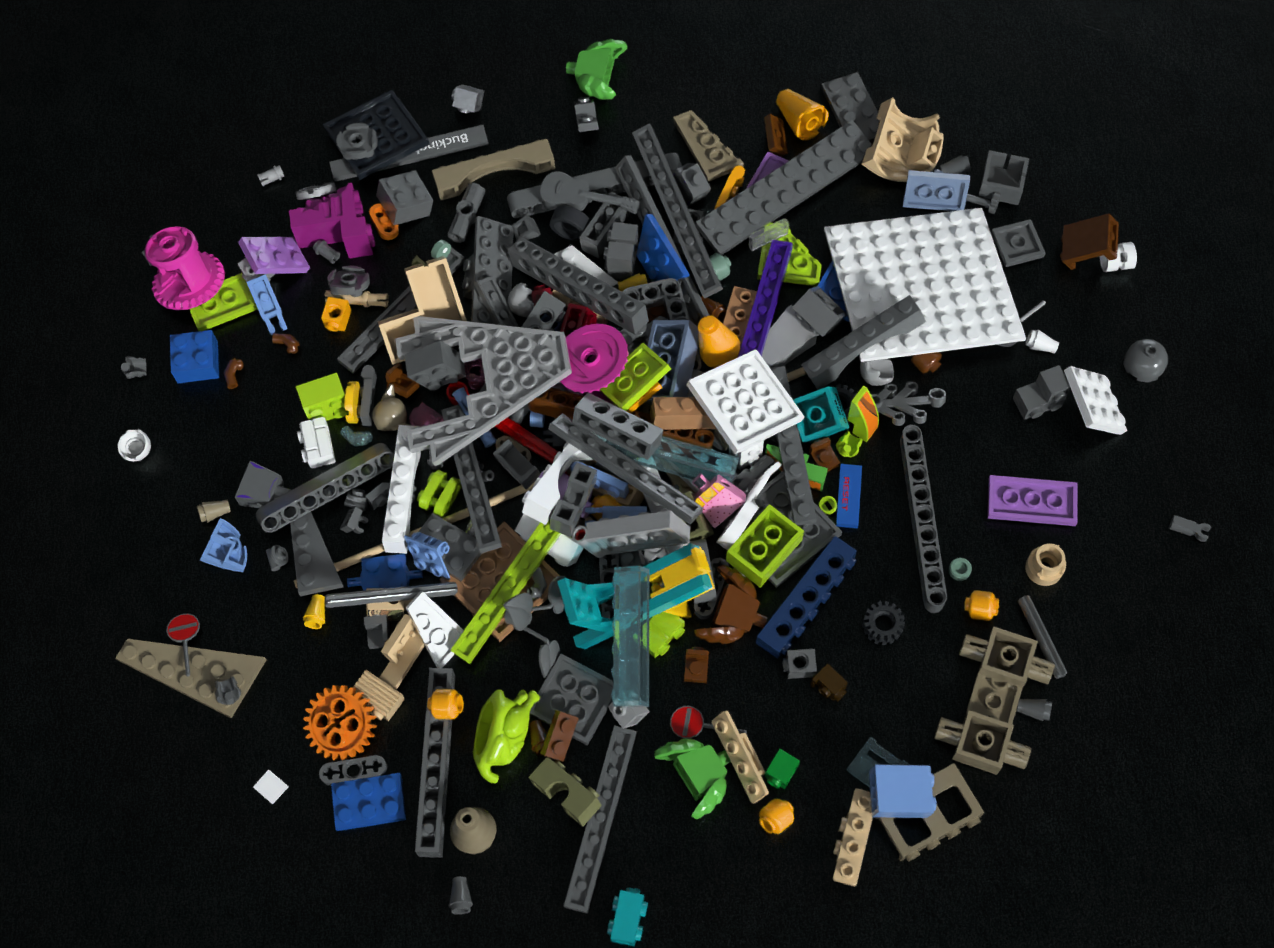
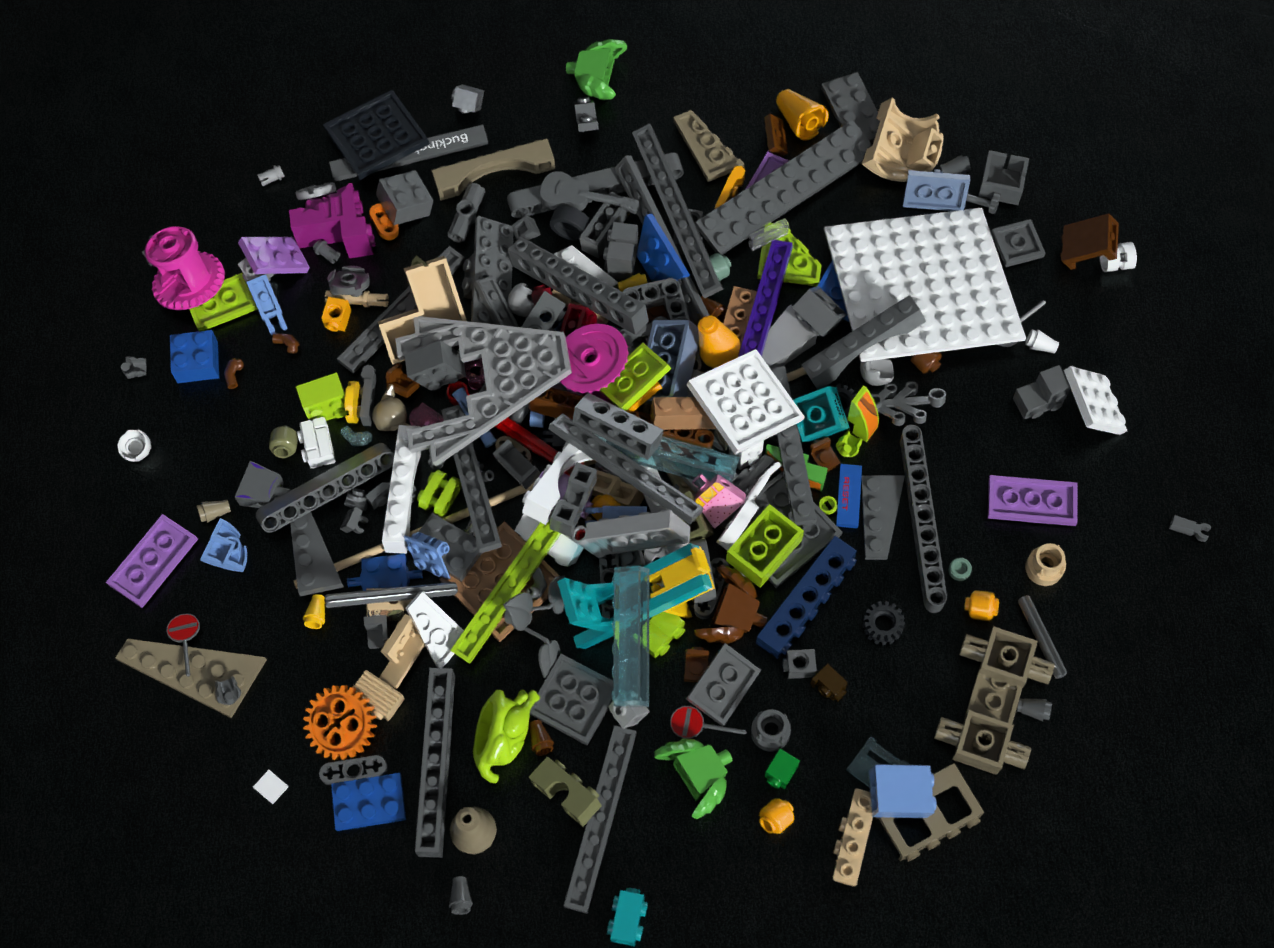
(152, 561): none -> medium lavender plate
(277, 557): dark grey plate -> none
(283, 441): none -> olive head
(364, 148): dark grey plate -> none
(440, 249): sand green tile -> none
(445, 704): light orange head -> none
(559, 735): reddish brown plate -> none
(613, 485): medium blue hinge -> none
(691, 183): dark grey torso -> none
(723, 684): none -> dark grey plate
(742, 756): tan bracket -> none
(775, 719): none -> dark grey piece
(879, 511): none -> dark grey wing
(1146, 360): dark grey cylinder -> none

